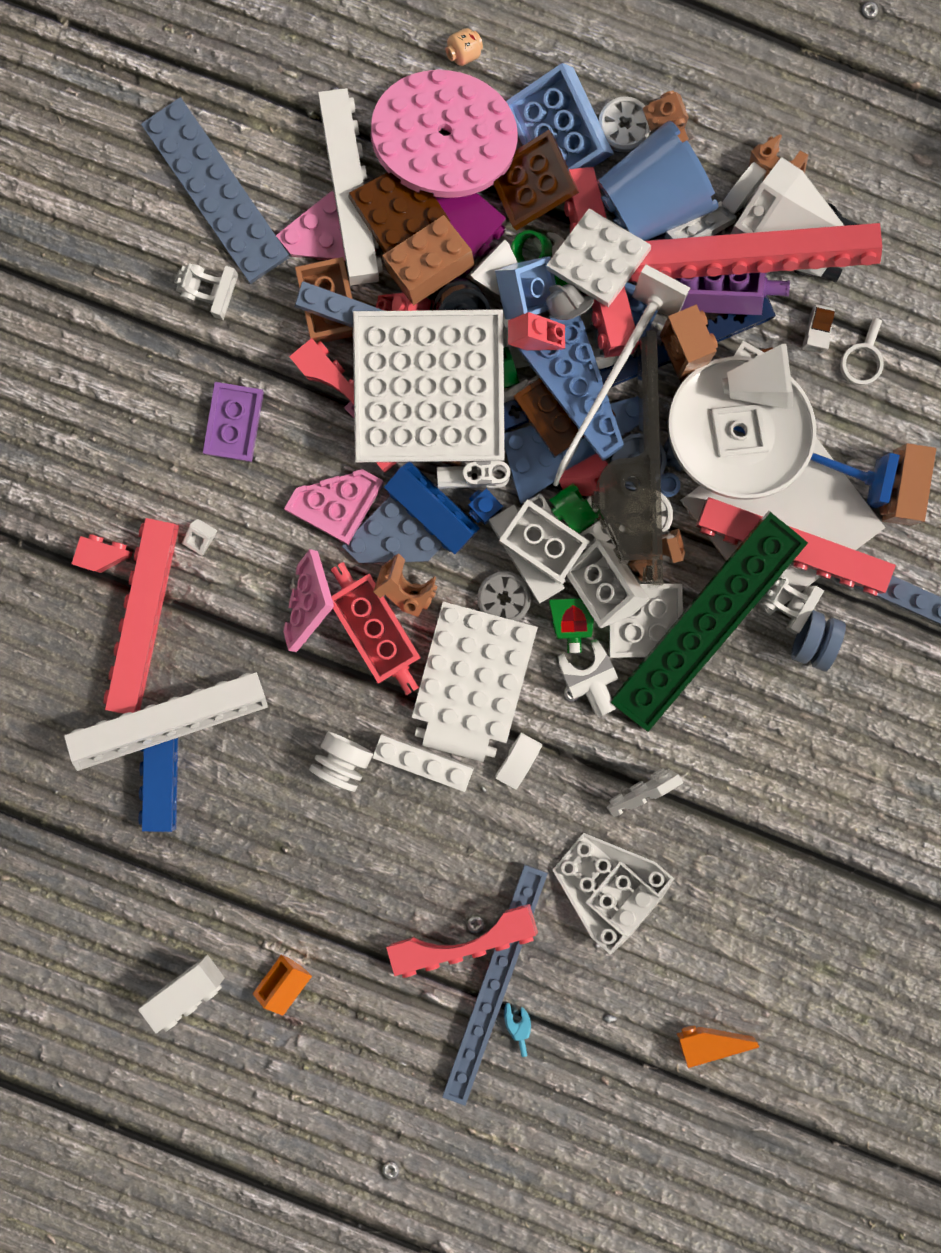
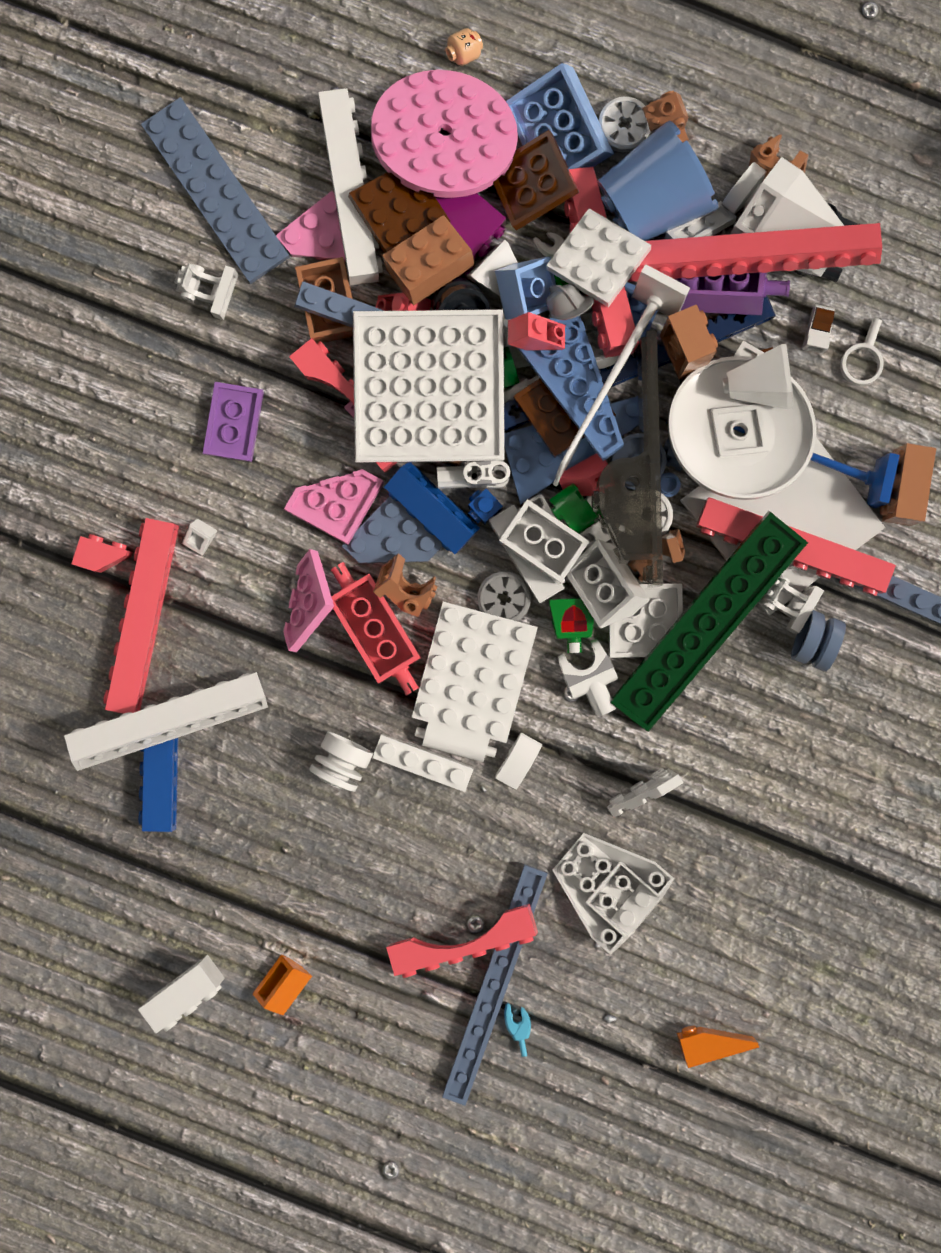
(520, 239): green piece -> none

